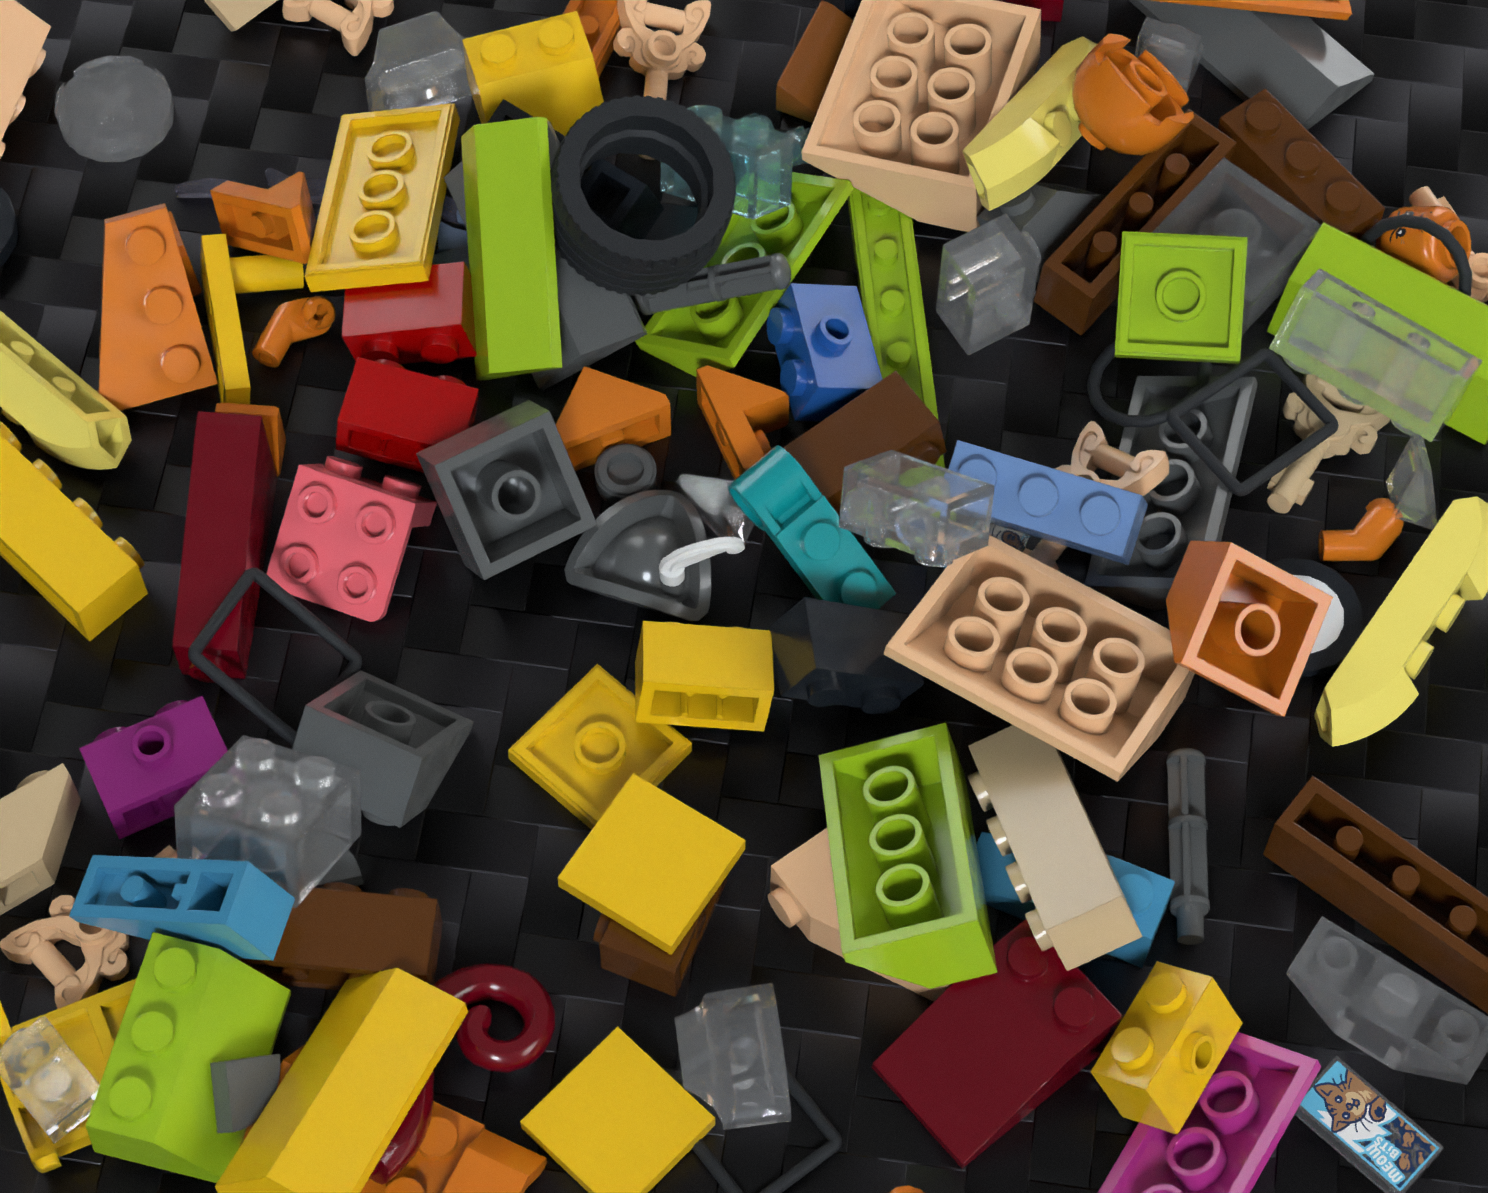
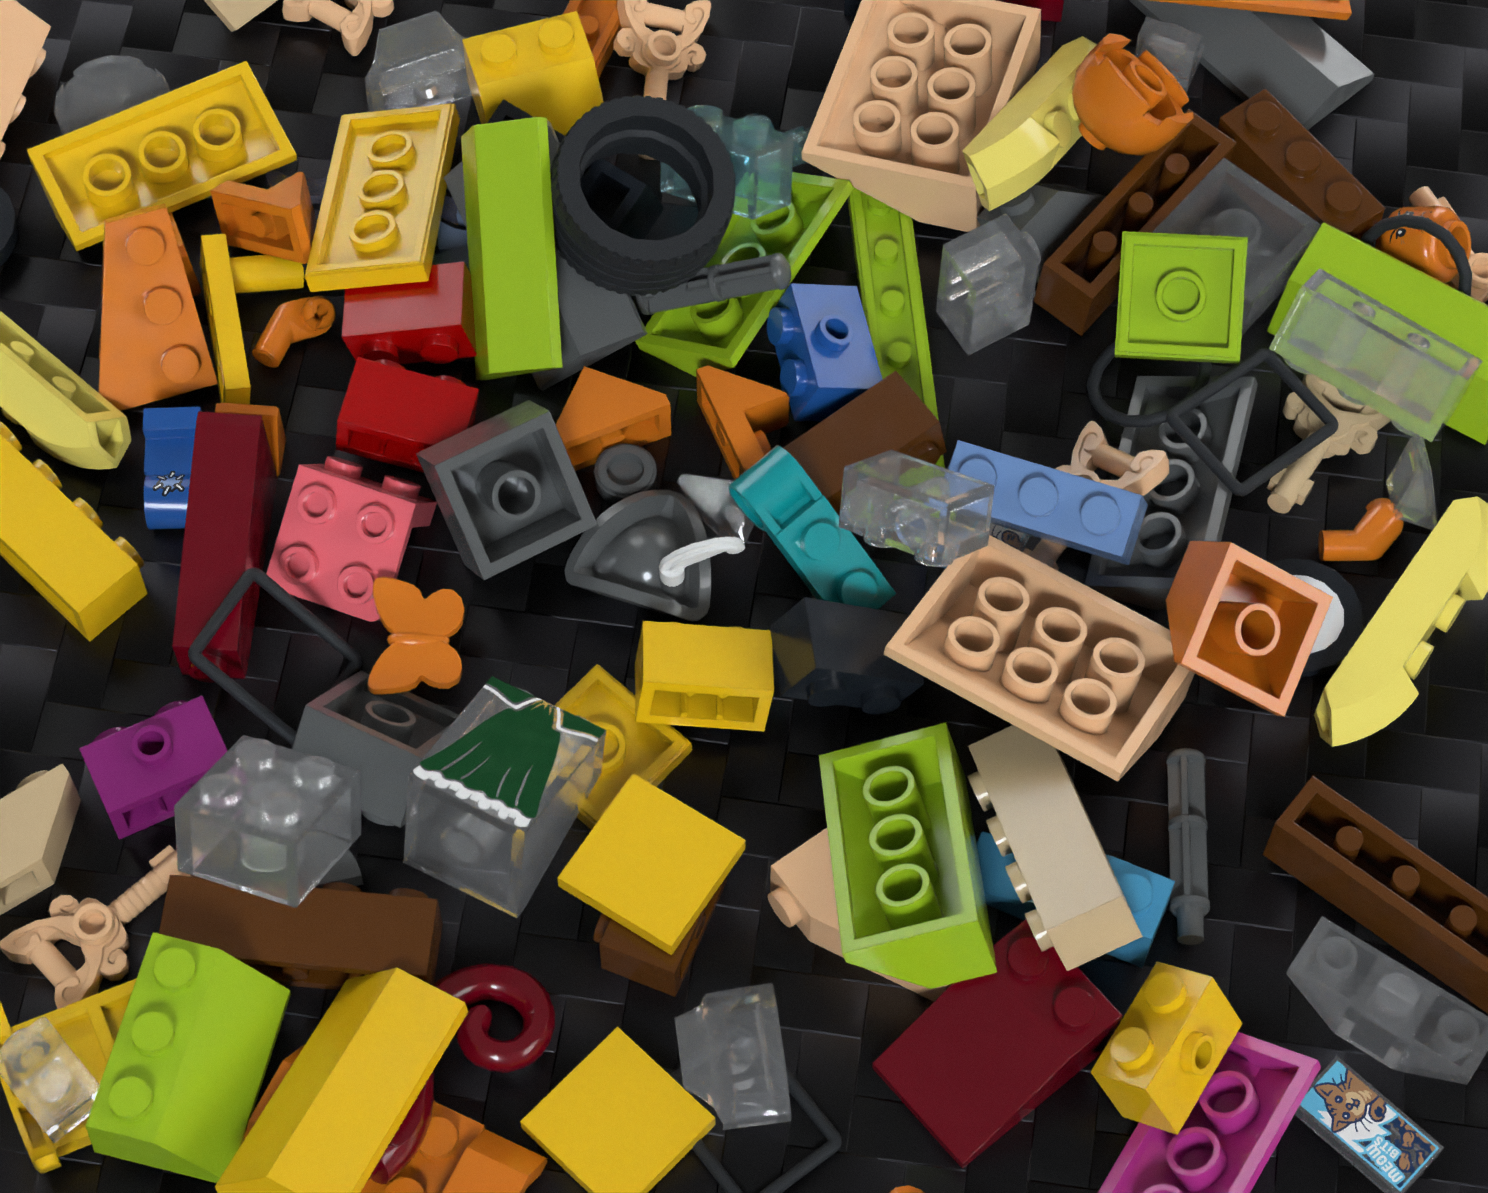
(161, 153): none -> yellow slope
(168, 464): none -> blue leg
(188, 899): dark azure slope -> none
(243, 1090): dark grey tile -> none
(417, 637): none -> orange animal
(500, 794): none -> clear slope
(813, 63): dark orange slope -> none

